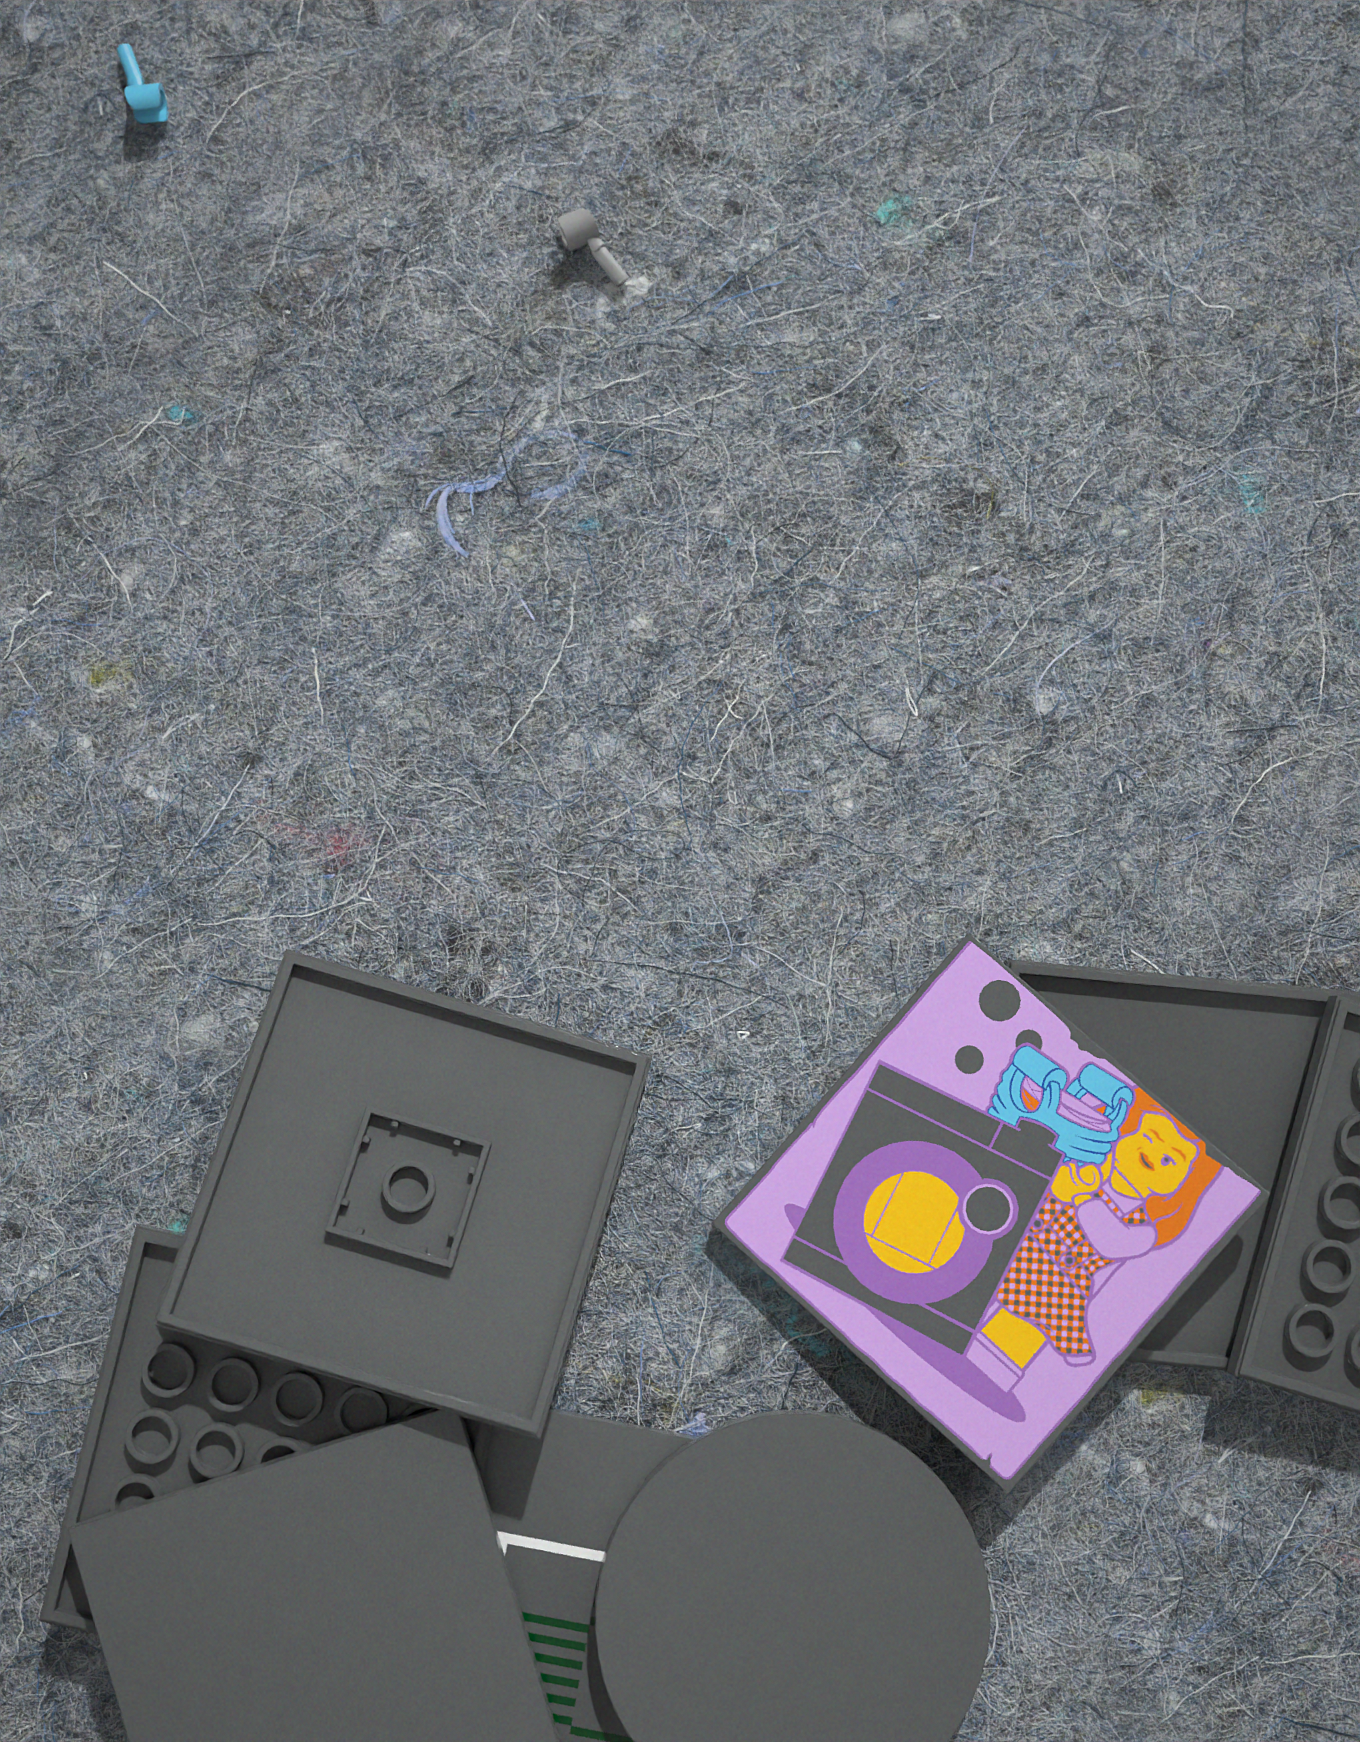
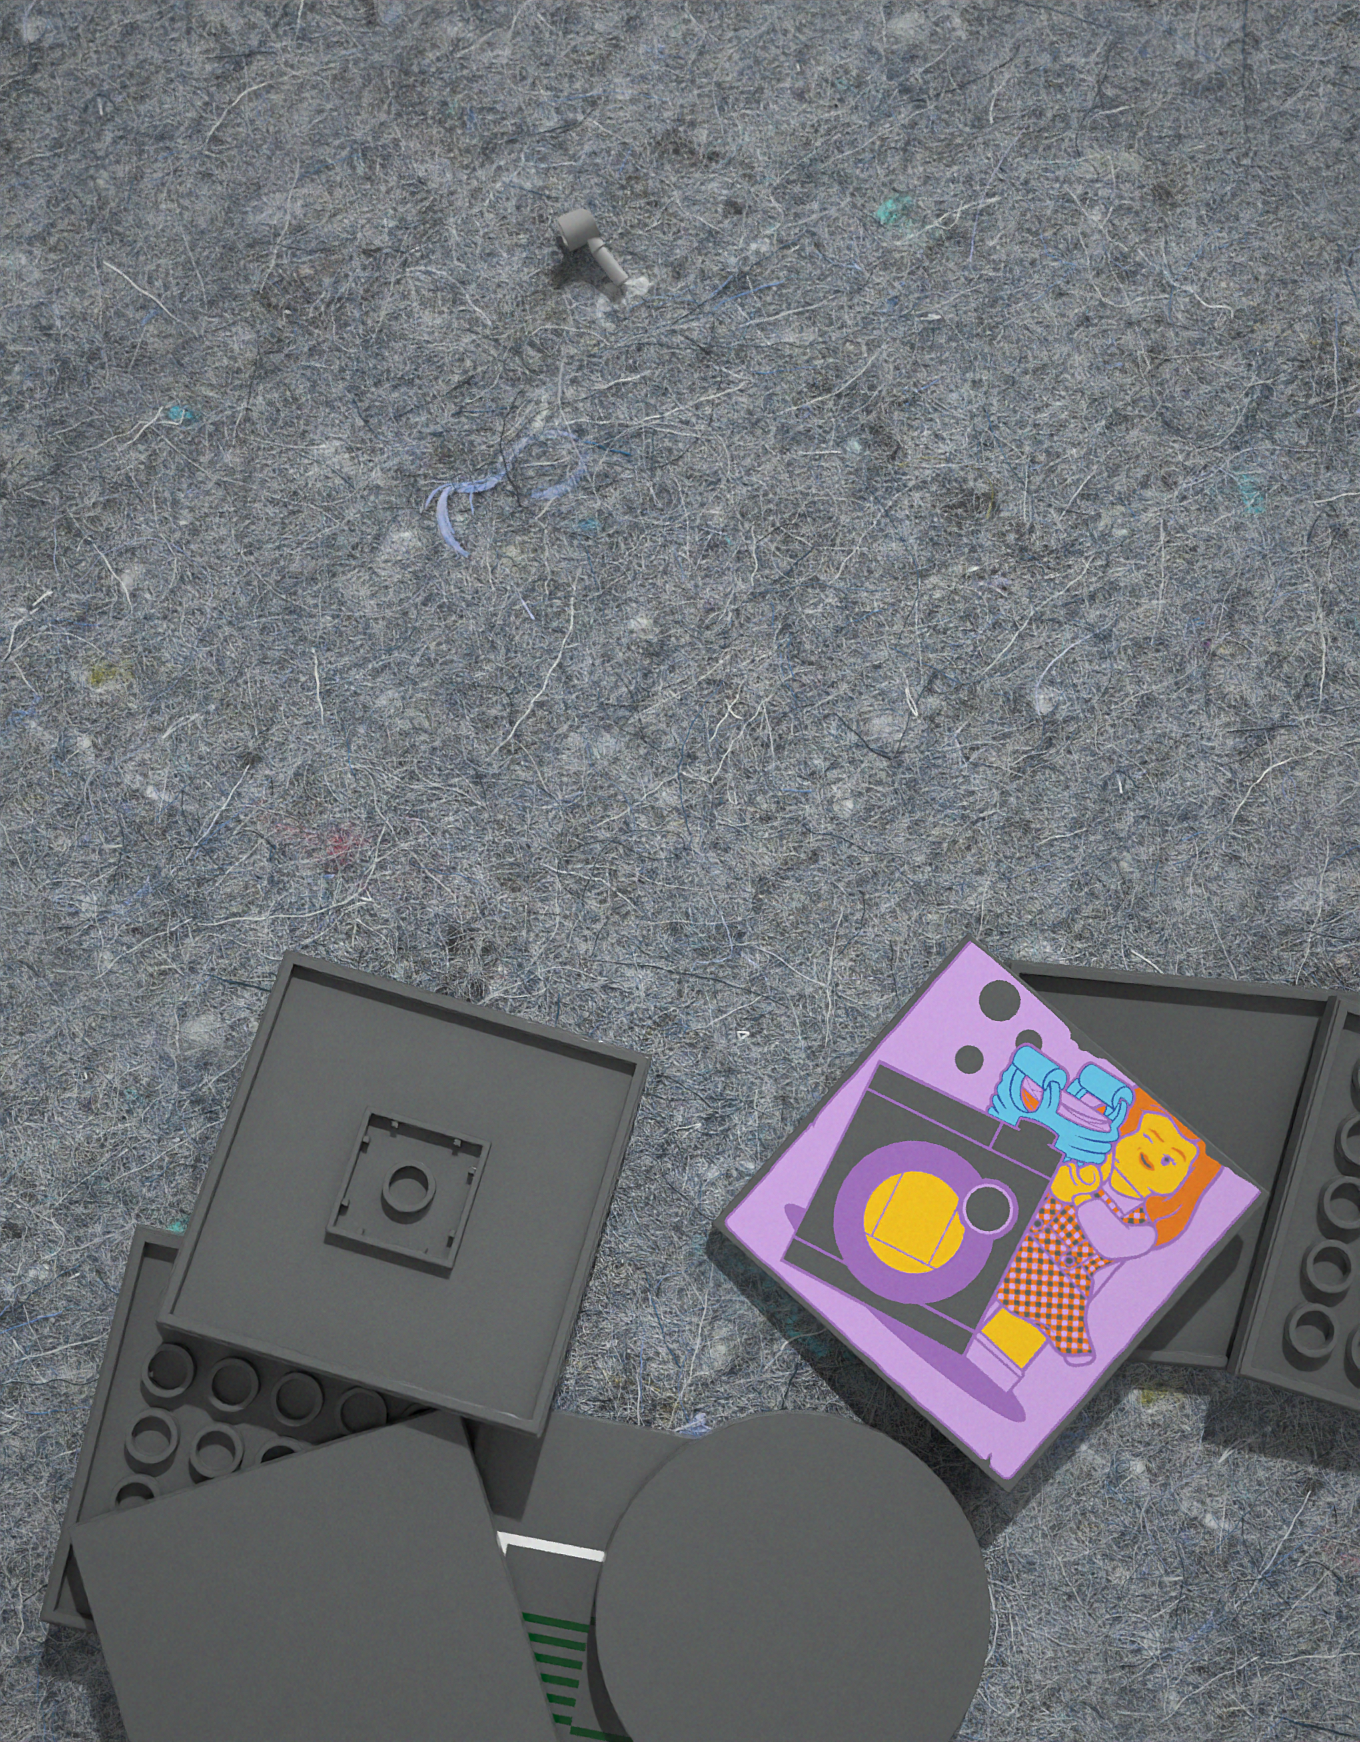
(147, 100): medium azure hand -> none

